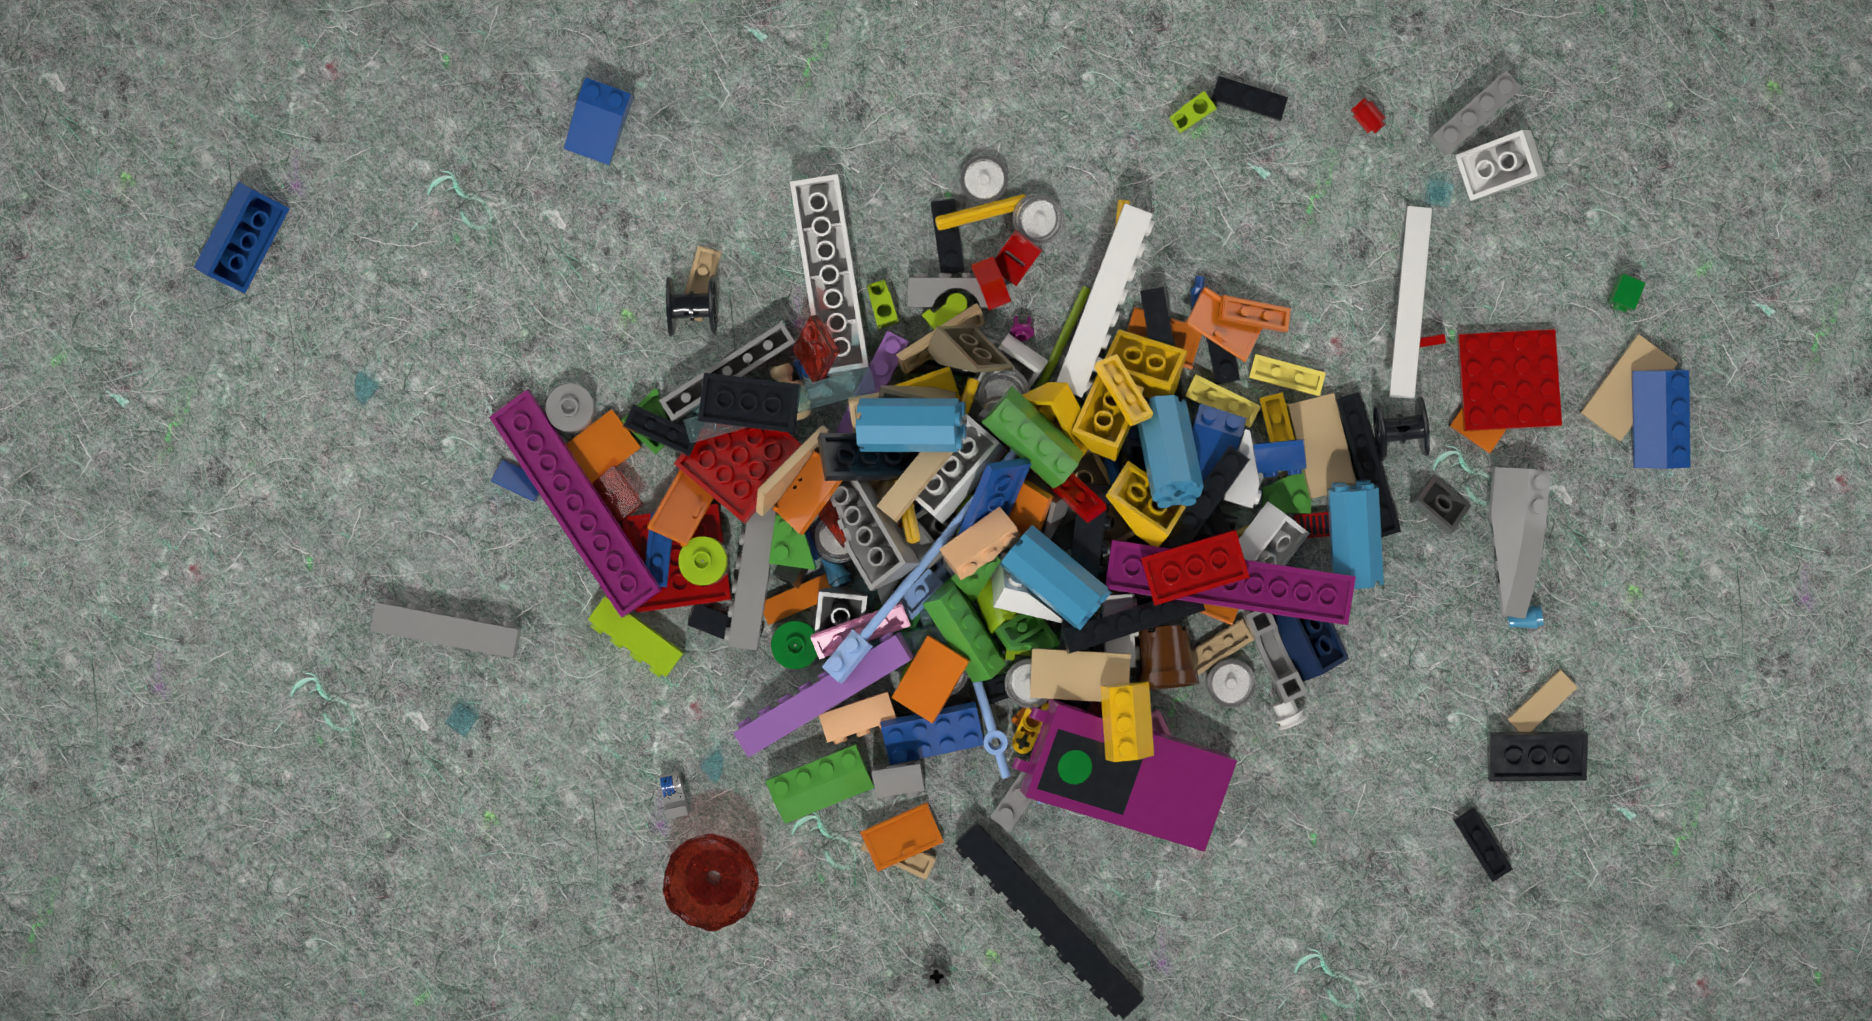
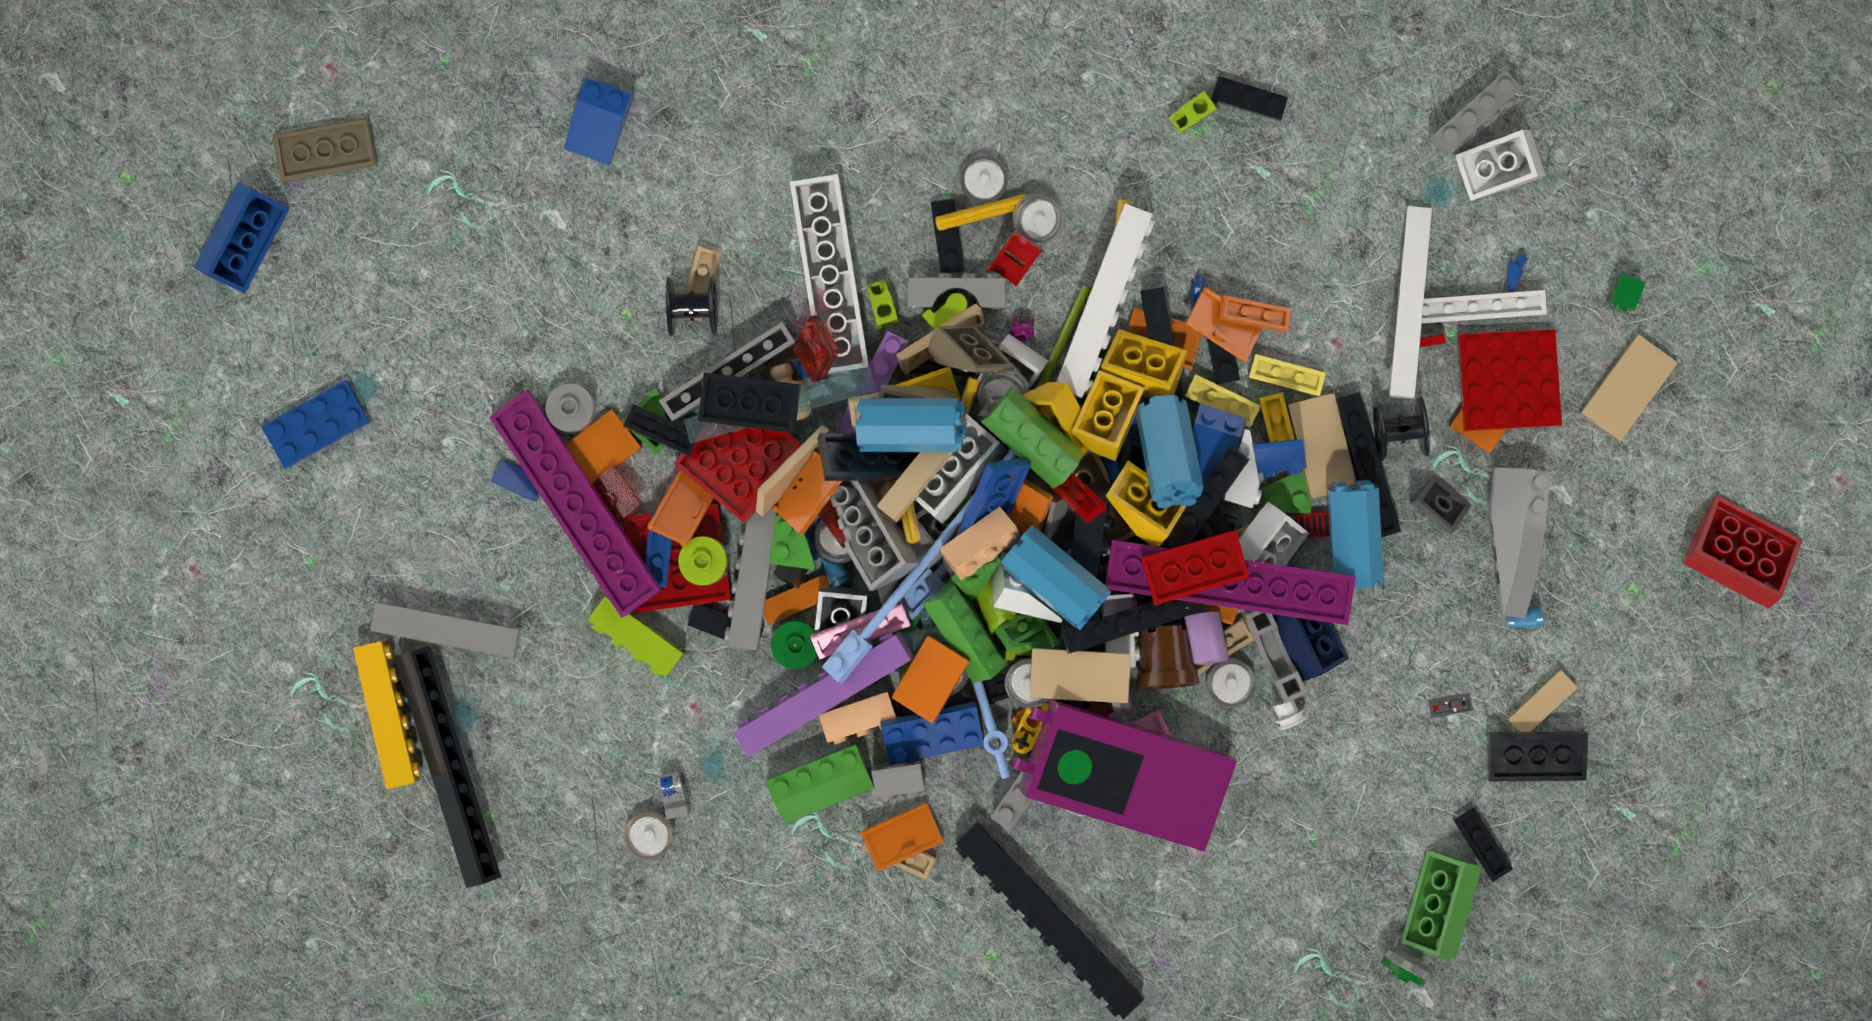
(315, 424): none -> blue plate
(325, 150): none -> dark tan tile
(386, 714): none -> yellow brick
(447, 767): none -> black brick
(649, 835): none -> clear piece
(694, 897): clear red piece -> none
(941, 969): dark grey gear -> none
(991, 283): red slope -> none
(1123, 390): yellow plate -> none
(1127, 721): yellow slope -> none
(1206, 638): none -> lavender brick
(1368, 116): red brick -> none
(1406, 966): none -> clear piece
(1441, 905): none -> bright green slope
(1450, 705): none -> dark grey sticker
(1484, 306): none -> white plate
(1515, 272): none -> blue bar
(1661, 418): blue slope -> none
(1743, 552): none -> red slope

